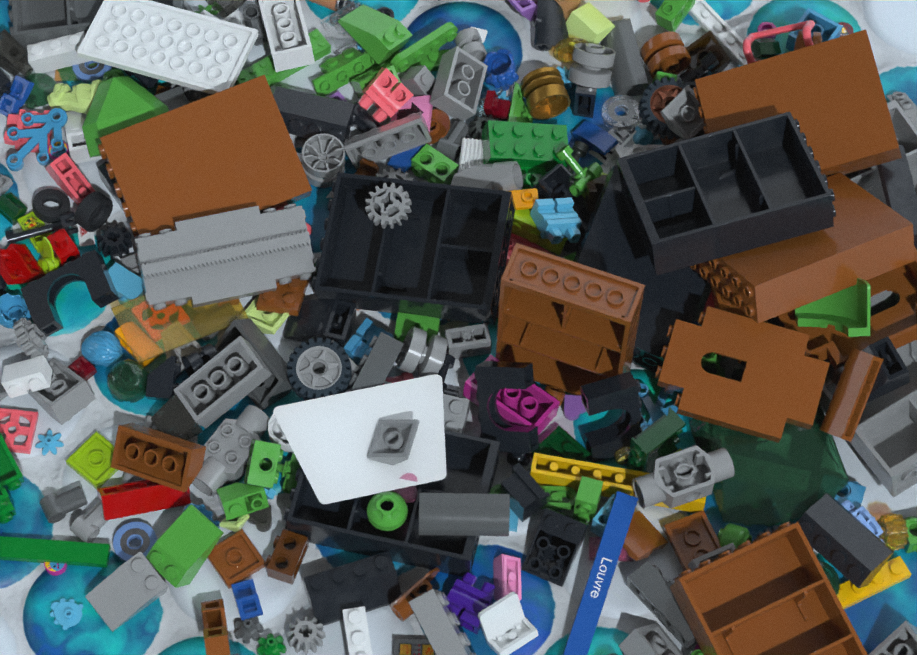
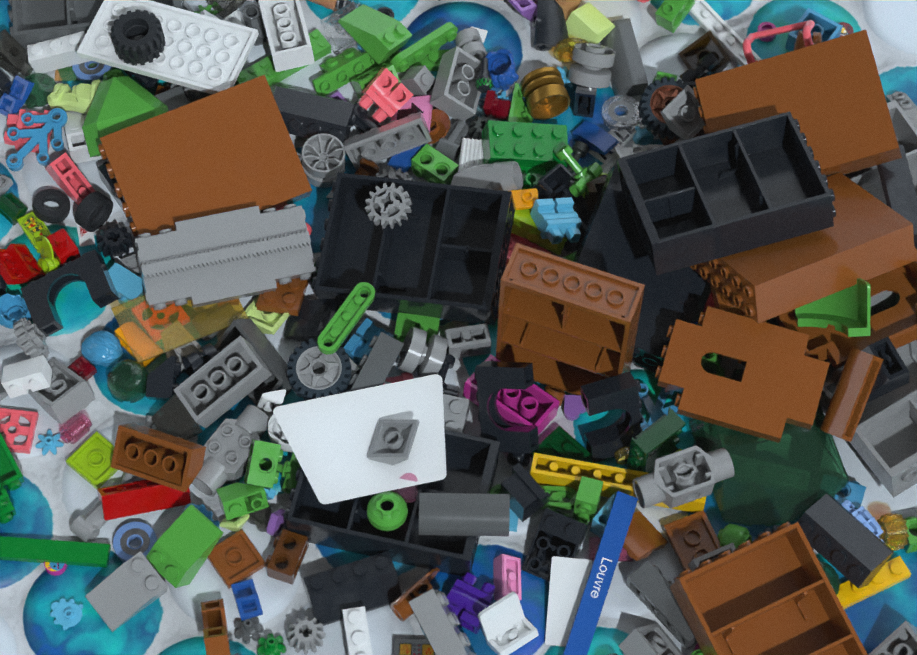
(55, 154): tile -> none
(57, 506): dark grey piece -> none
(63, 224): black hinge -> none
(75, 428): none -> clear pink brick
(133, 25): none -> black tyre
(270, 401): none -> white slope
(276, 522): none -> medium lavender tile
(346, 318): none -> bright green plate
(484, 80): none -> black piece
(565, 592): none -> white sticker
(665, 54): dark orange wheel -> none
(765, 48): dark green piece -> none

